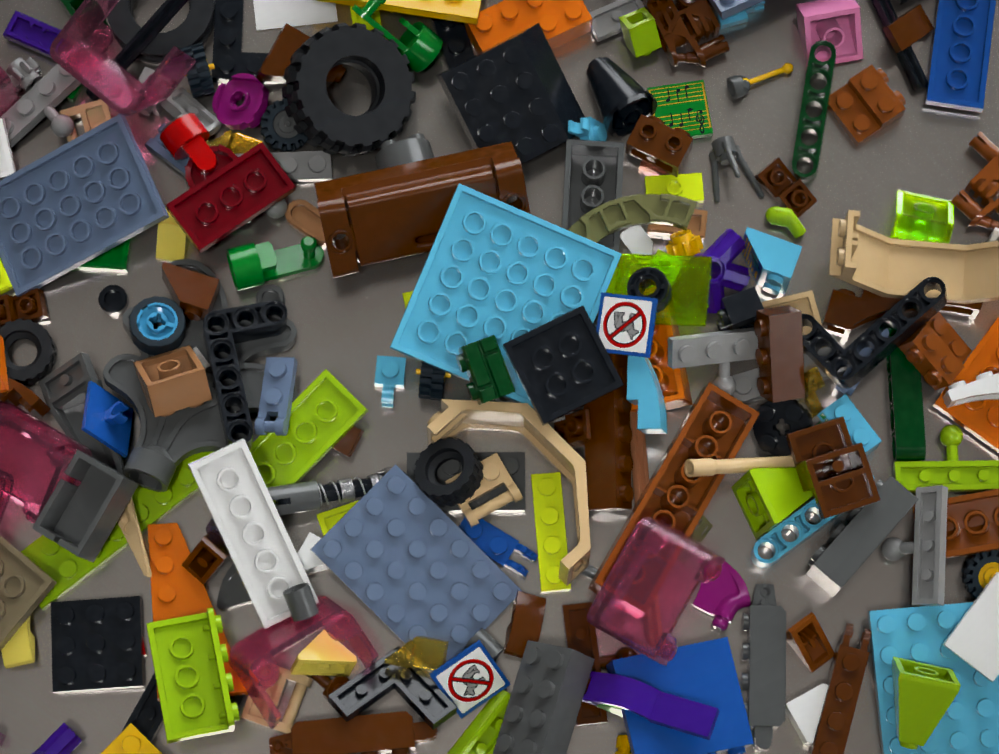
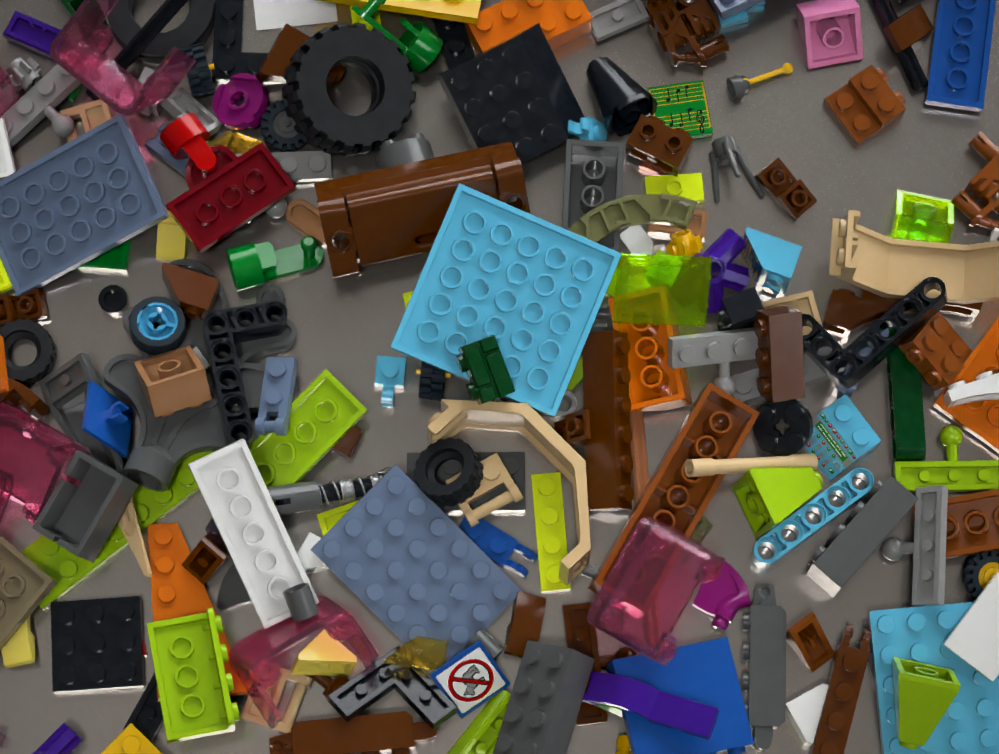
(563, 365): black plate -> none
(627, 324): piece -> none
(640, 32): lime brick -> none
(646, 392): medium azure slope -> none
(647, 277): black wheel -> none
(787, 218): lime arm -> none
(813, 382): clear yellow slope -> none
(814, 97): dark green beam -> none
(832, 467): reddish brown bracket -> none

